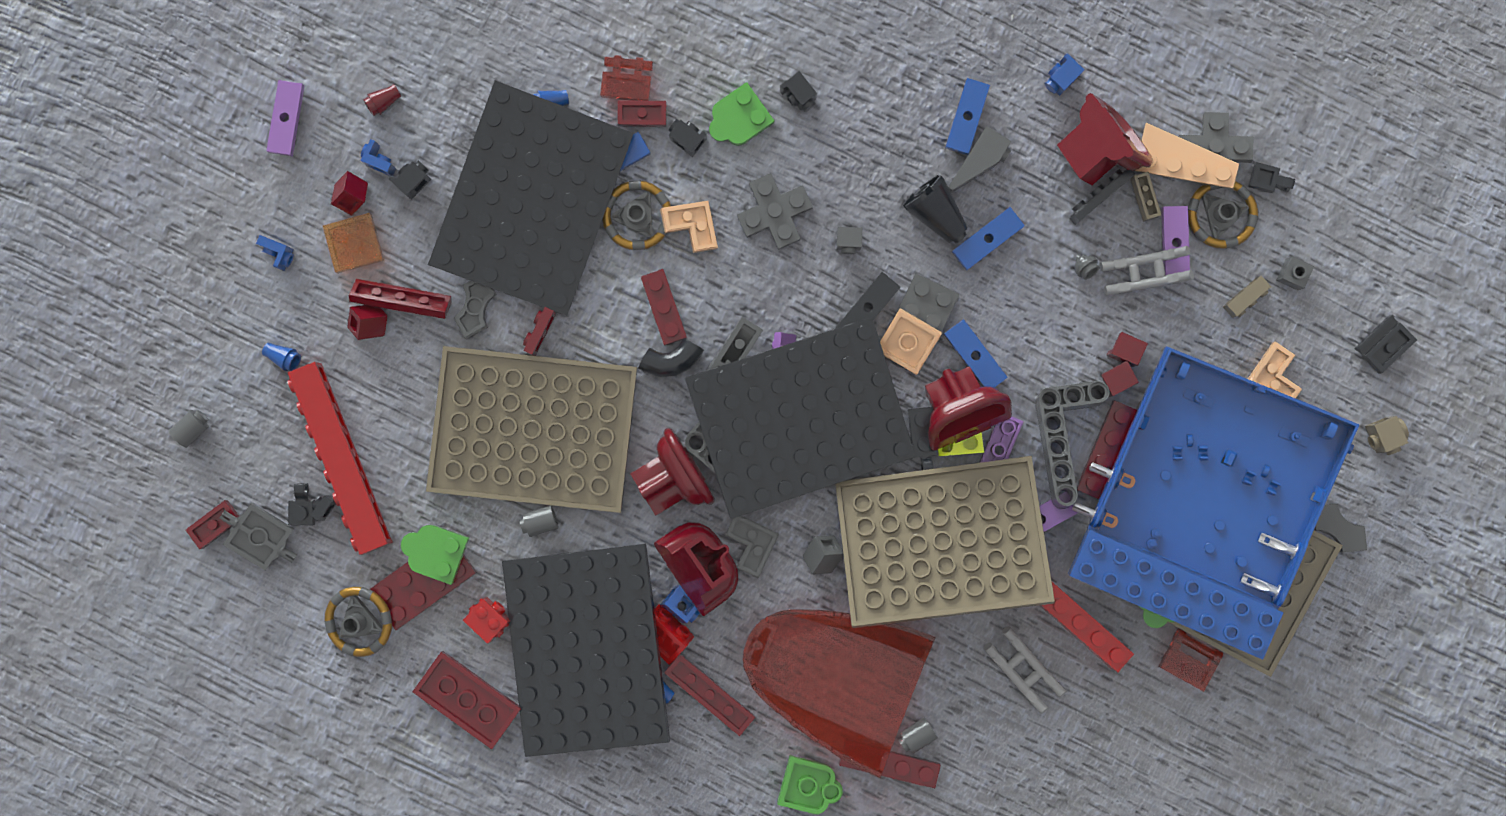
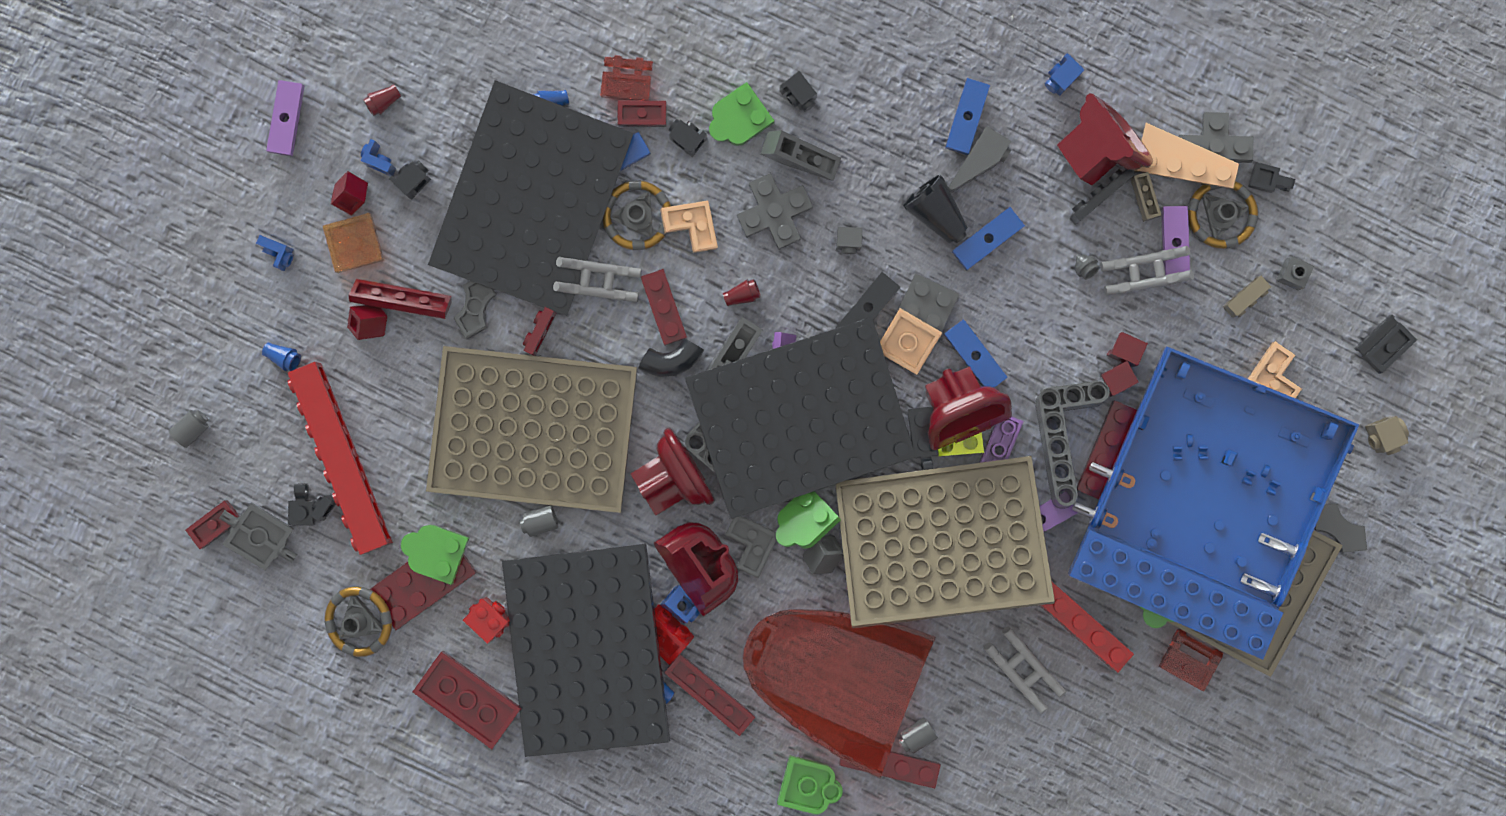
(586, 268): none -> light grey piece
(743, 293): none -> dark red cone
(800, 154): none -> dark grey slope
(805, 521): none -> bright green plate

